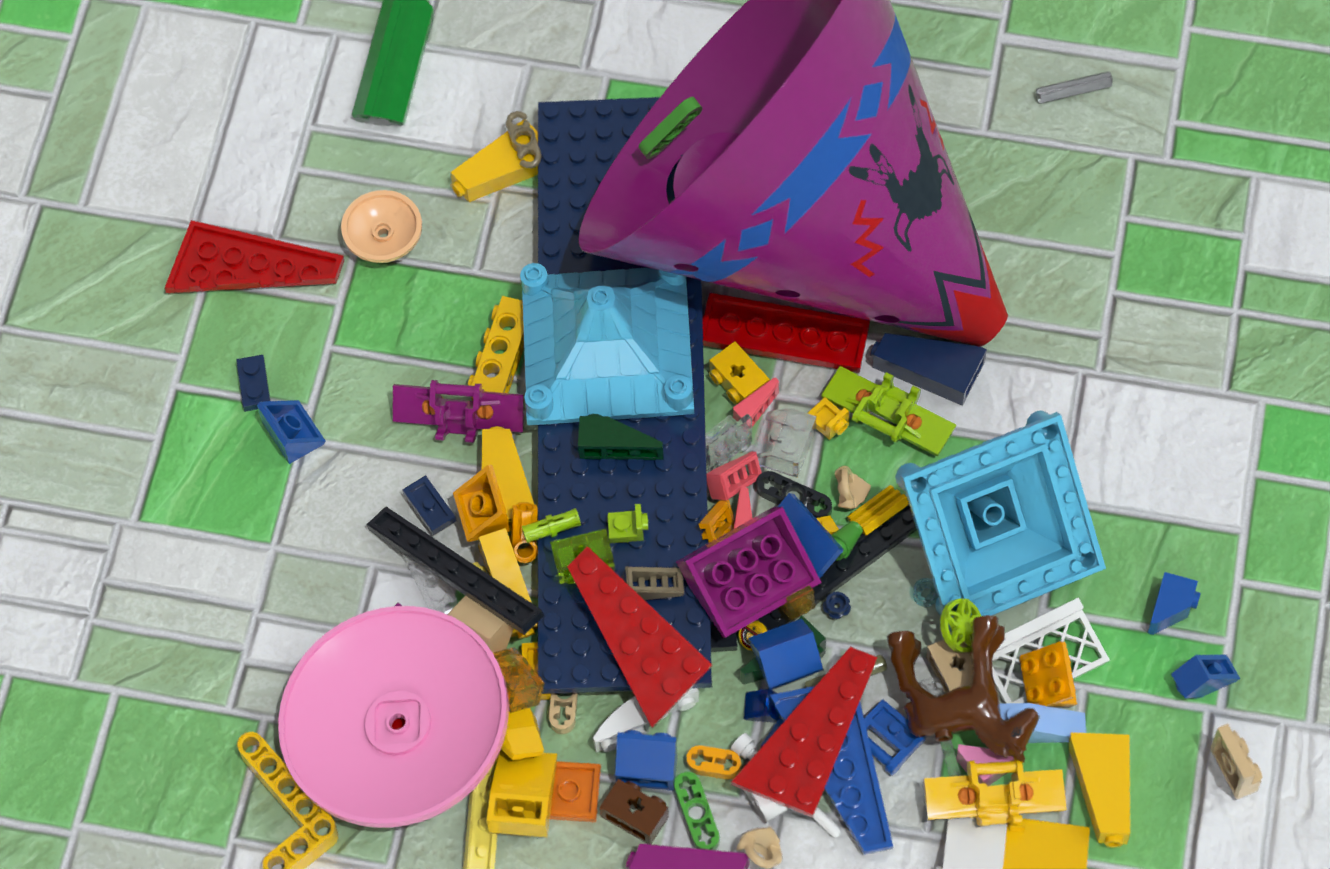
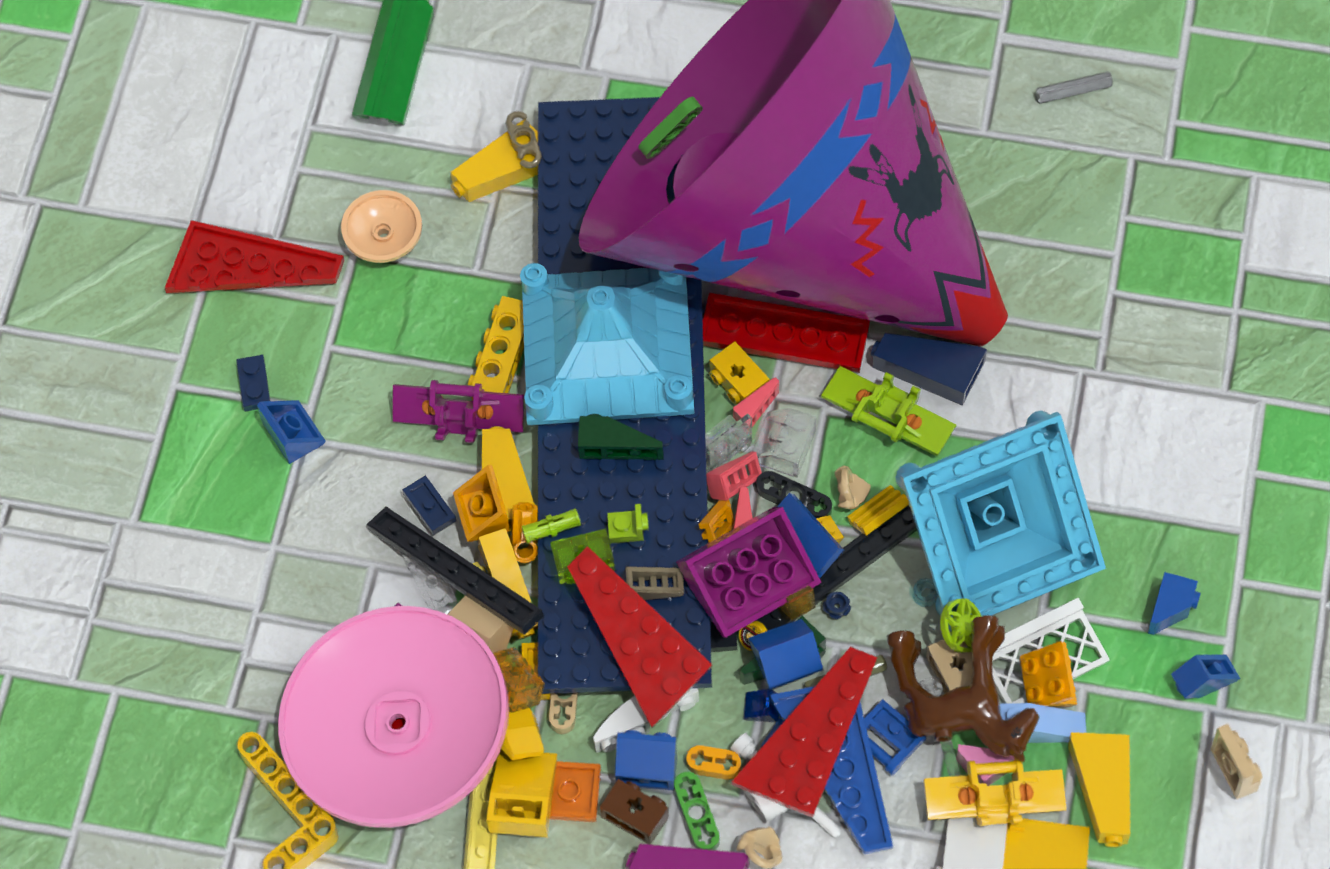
(830, 419): yellow bracket -> none
(847, 537): bright green cone -> none

